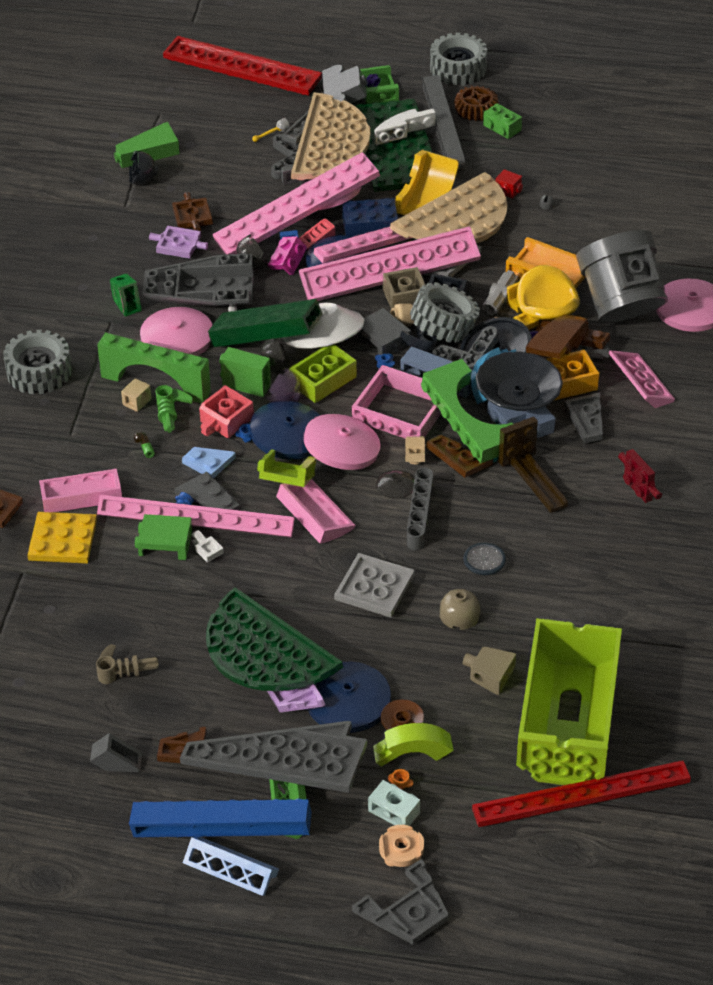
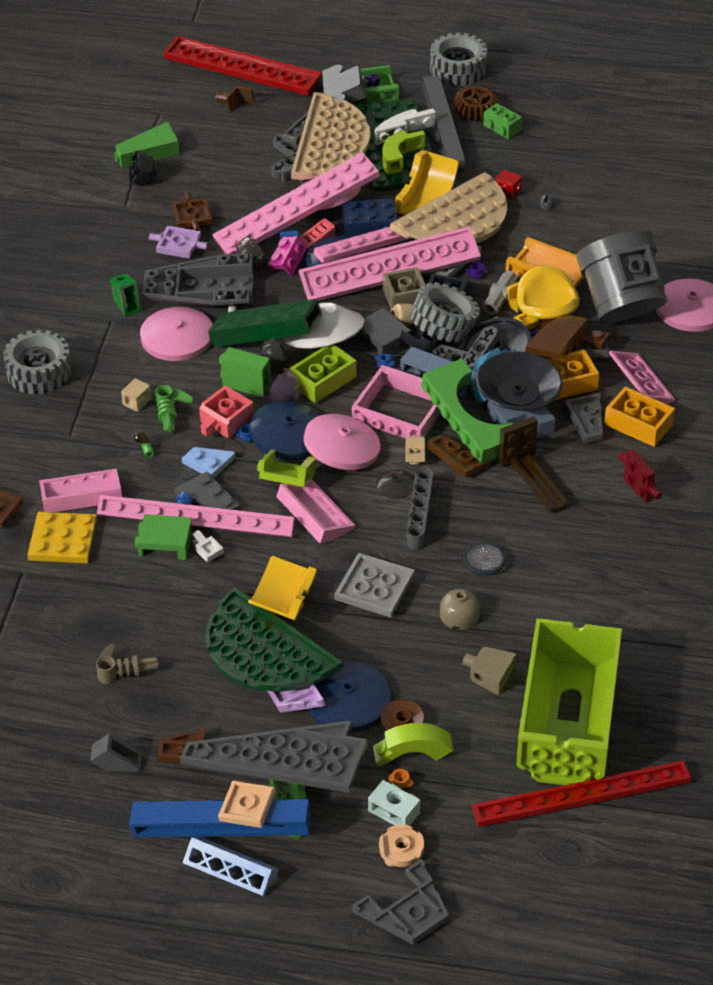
(187, 369): bright green arch -> none
(235, 96): none -> reddish brown bracket
(247, 804): none -> light nougat tile
(282, 125): hinge -> none
(283, 588): none -> yellow panel
(399, 144): none -> lime arch
(477, 270): none -> dark purple plate
(639, 416): none -> light orange brick

